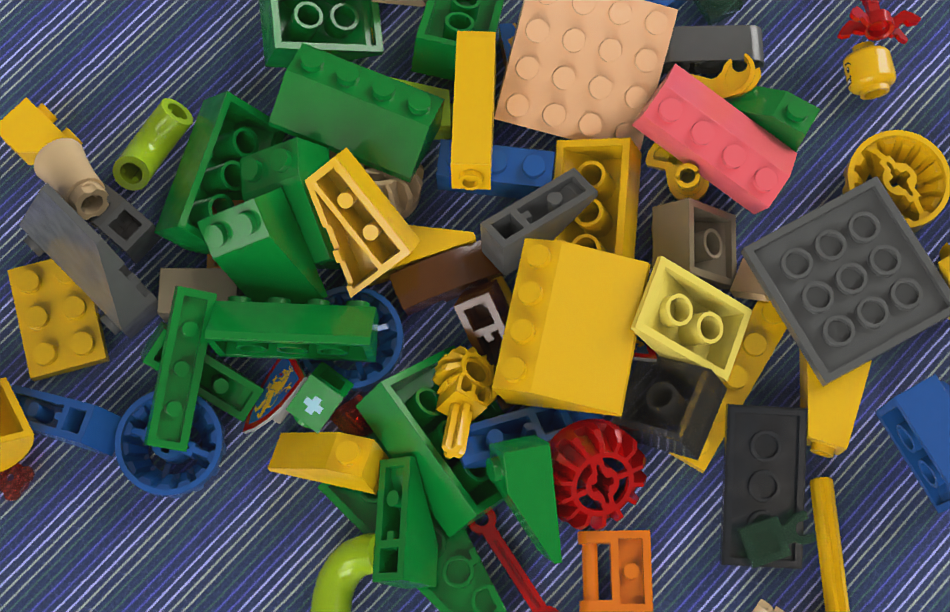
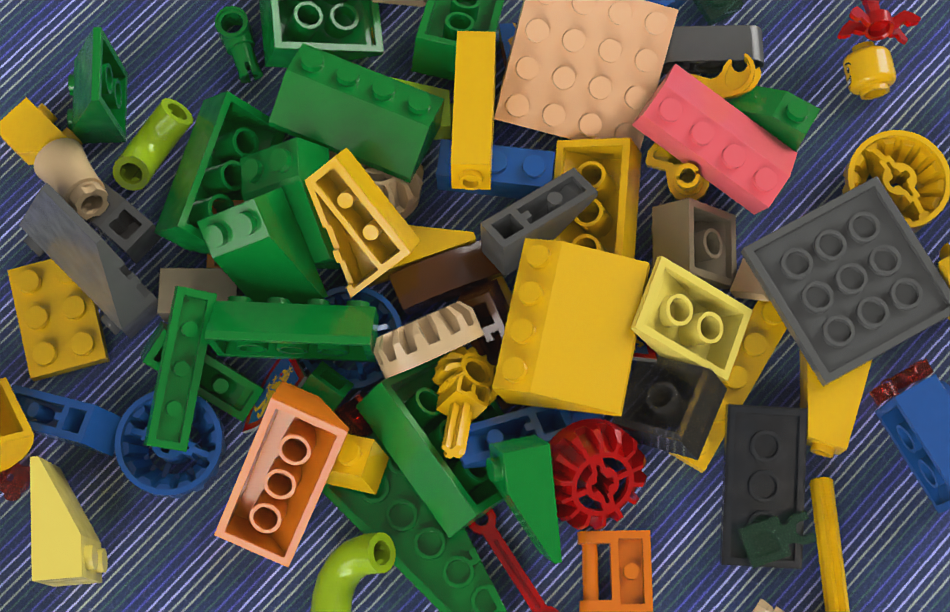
(62, 538): none -> light yellow slope
(98, 92): none -> green slope
(240, 43): none -> green pin
(283, 474): none -> orange slope
(404, 528): green slope -> none
(426, 338): none -> tan gear
(890, 386): none -> clear red arm

